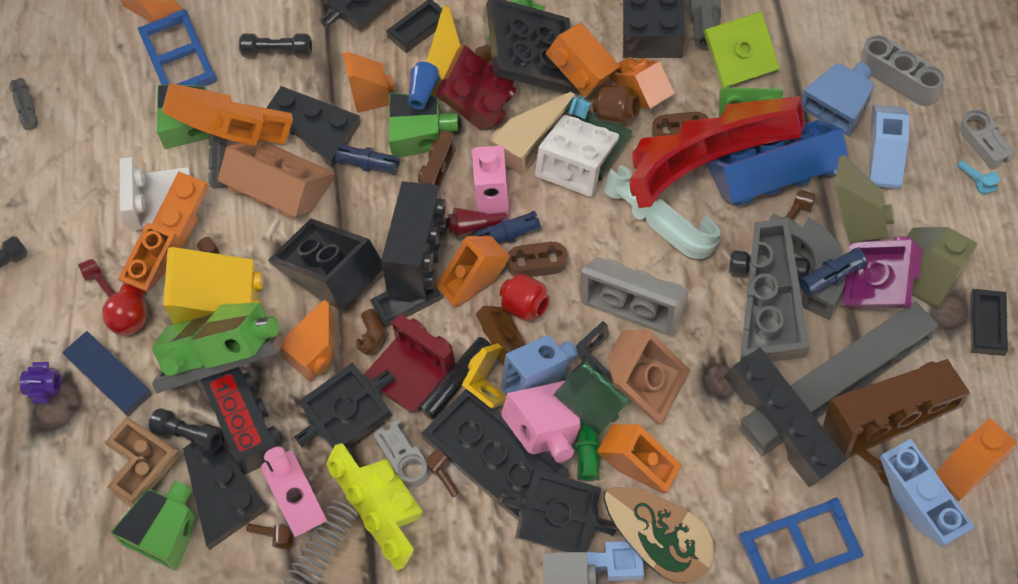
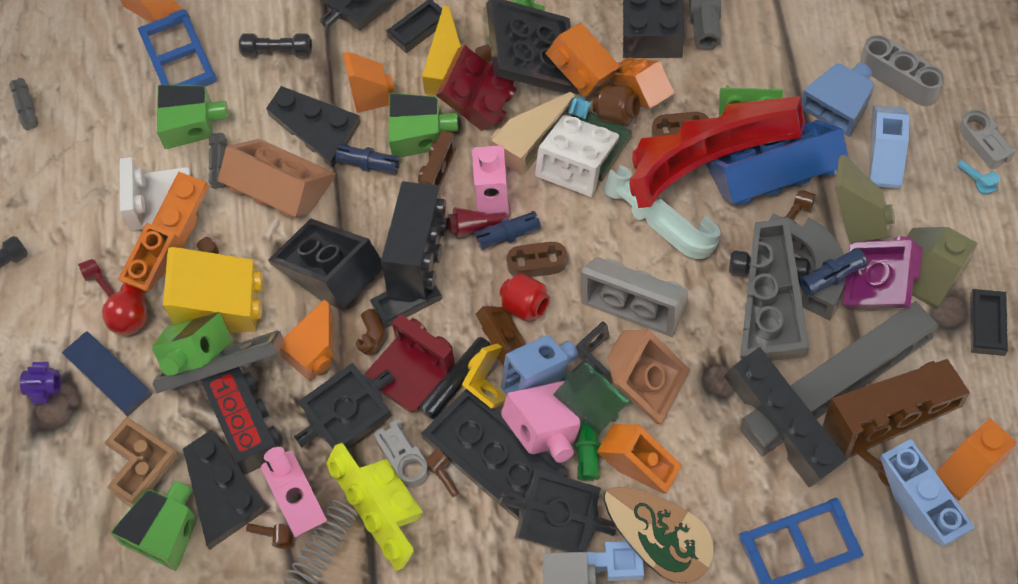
(206, 438): black piece -> none
(226, 119): orange slope -> none
(233, 333): bright green torso -> none
(422, 83): blue cone -> none
(472, 269): orange slope -> none
(741, 49): lime plate -> none

